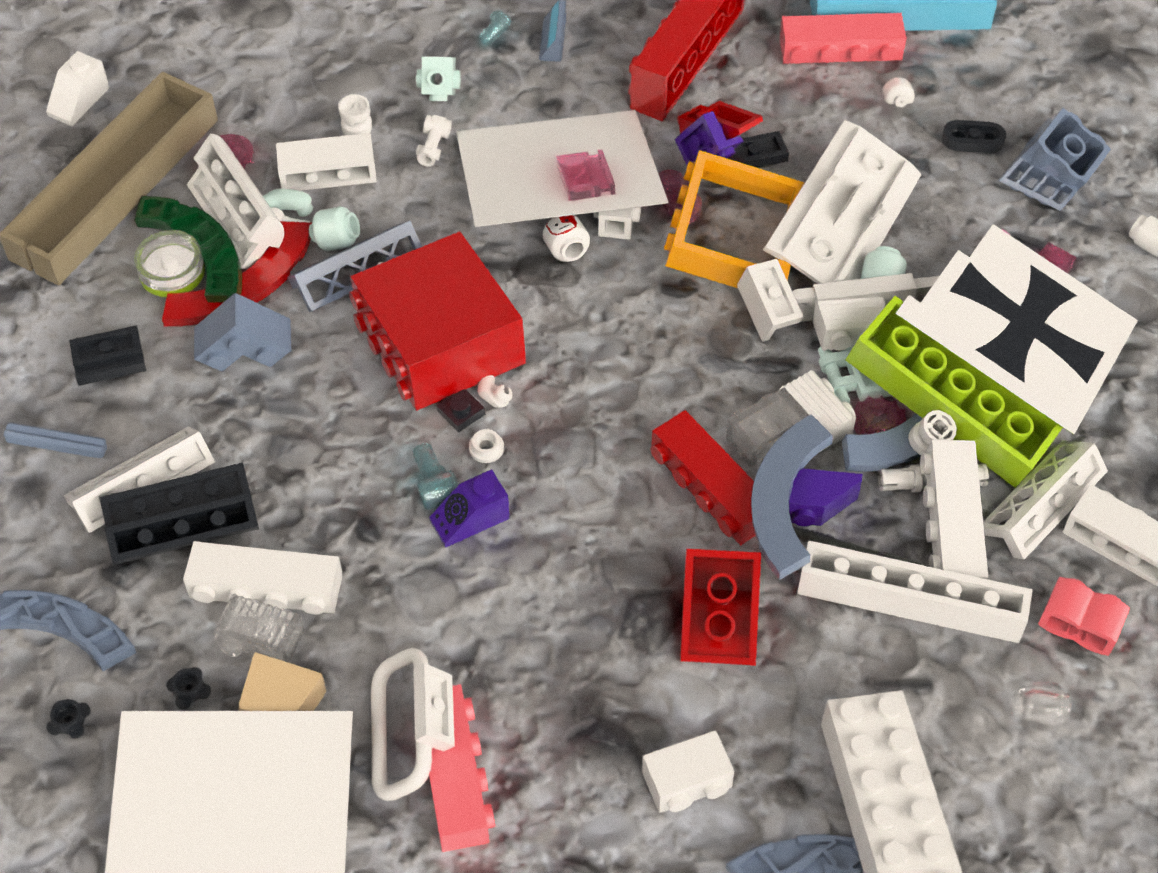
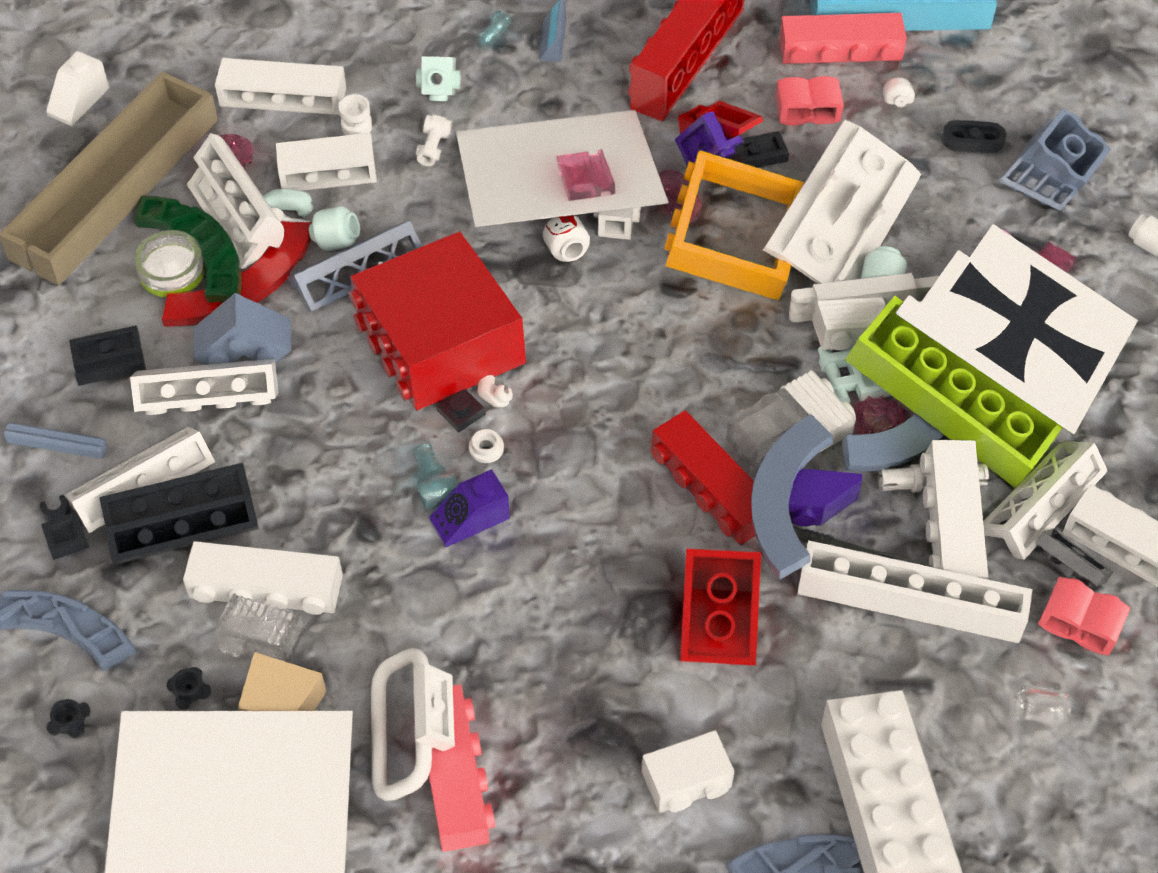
(63, 530): none -> black plate
(204, 385): none -> white brick
(280, 86): none -> white brick
(768, 298): white panel -> none
(809, 100): none -> coral brick
(933, 426): white wheel -> none
(1062, 550): none -> plate

